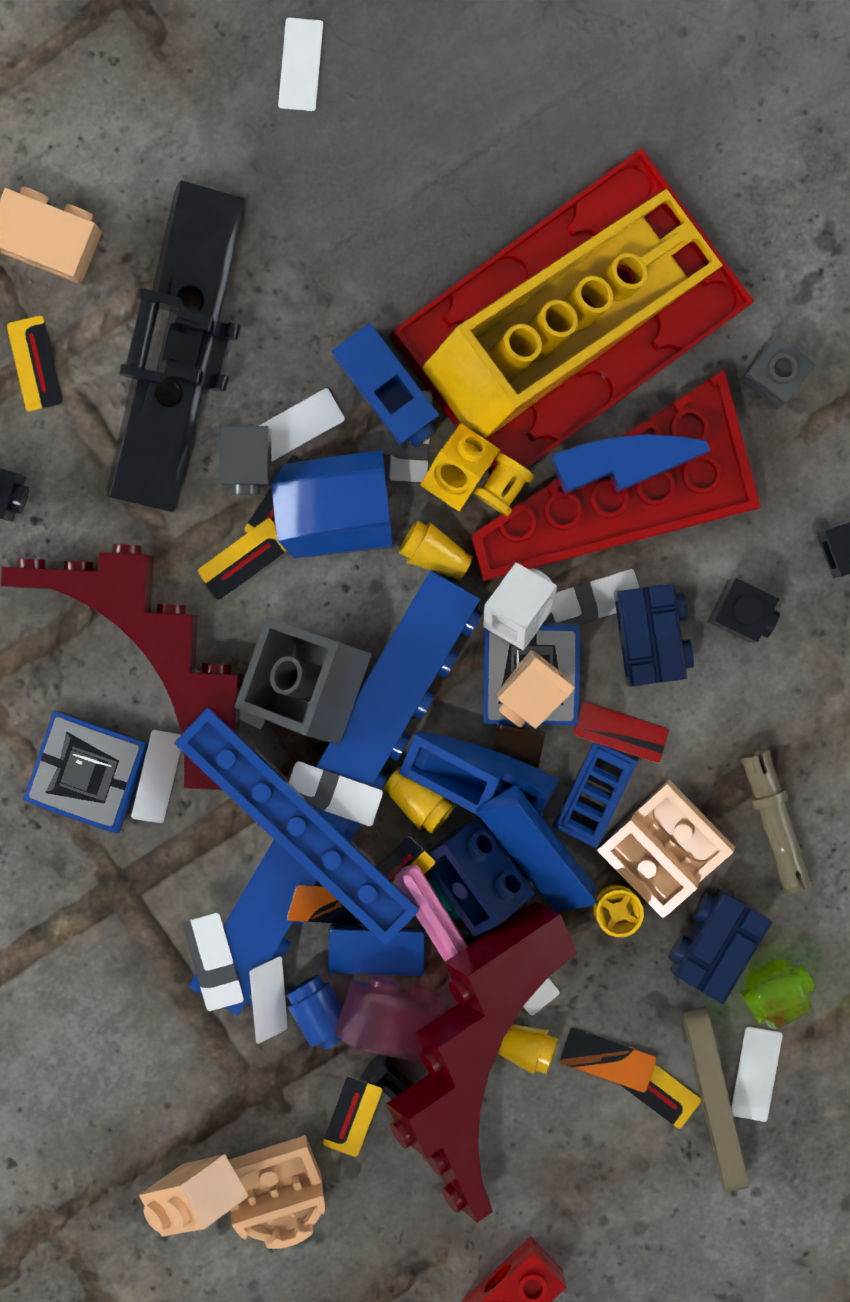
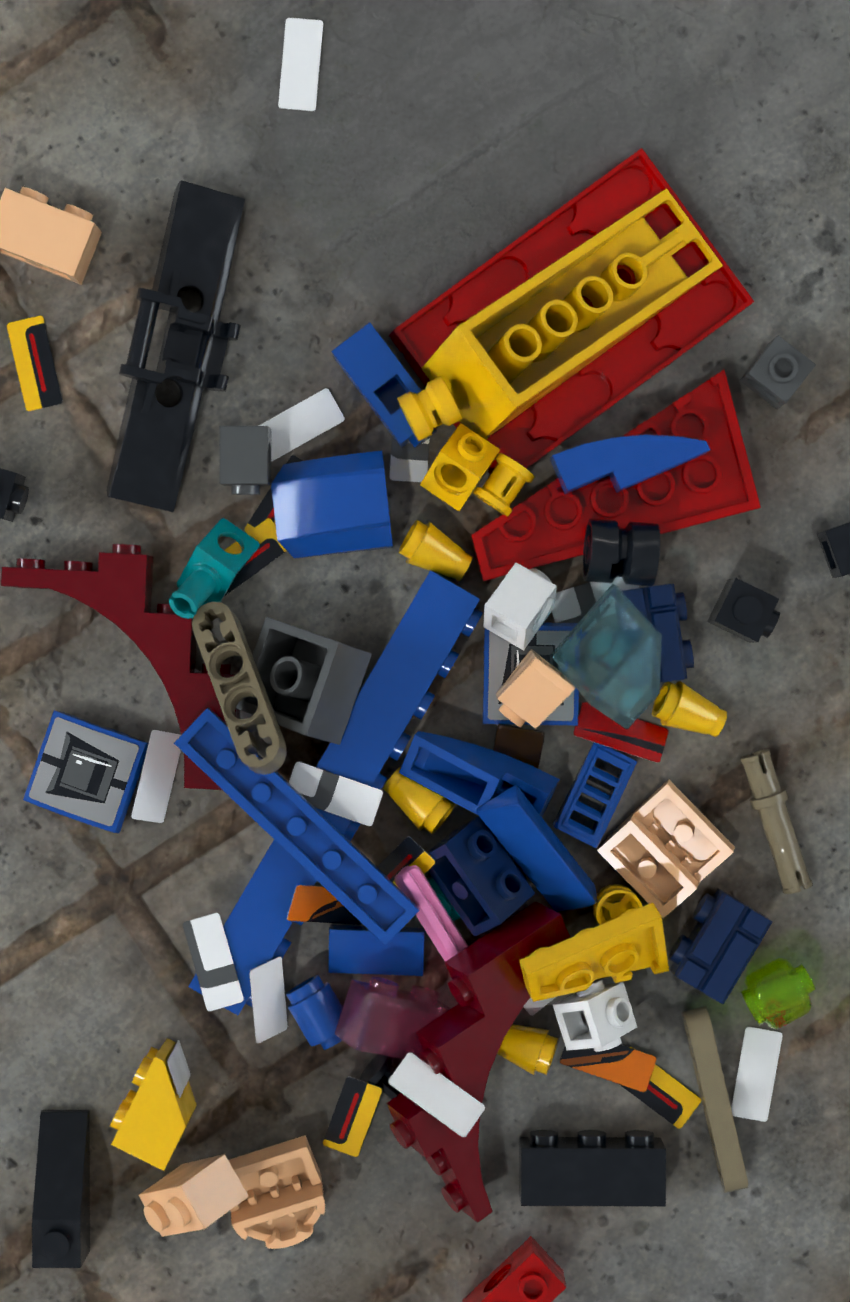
(62, 1190): none -> black slope
(154, 1116): none -> yellow slope
(178, 1068): none -> white sticker
(211, 569): none -> teal bracket
(235, 688): none -> dark tan beam
(429, 408): none -> yellow wheel
(436, 1094): none -> white sticker
(592, 1169): none -> black brick
(595, 1017): none -> white brick
(610, 949): none -> yellow wing
(613, 658): none -> clear light blue slope
(621, 552): none -> black wheel
(687, 710): none -> yellow cone

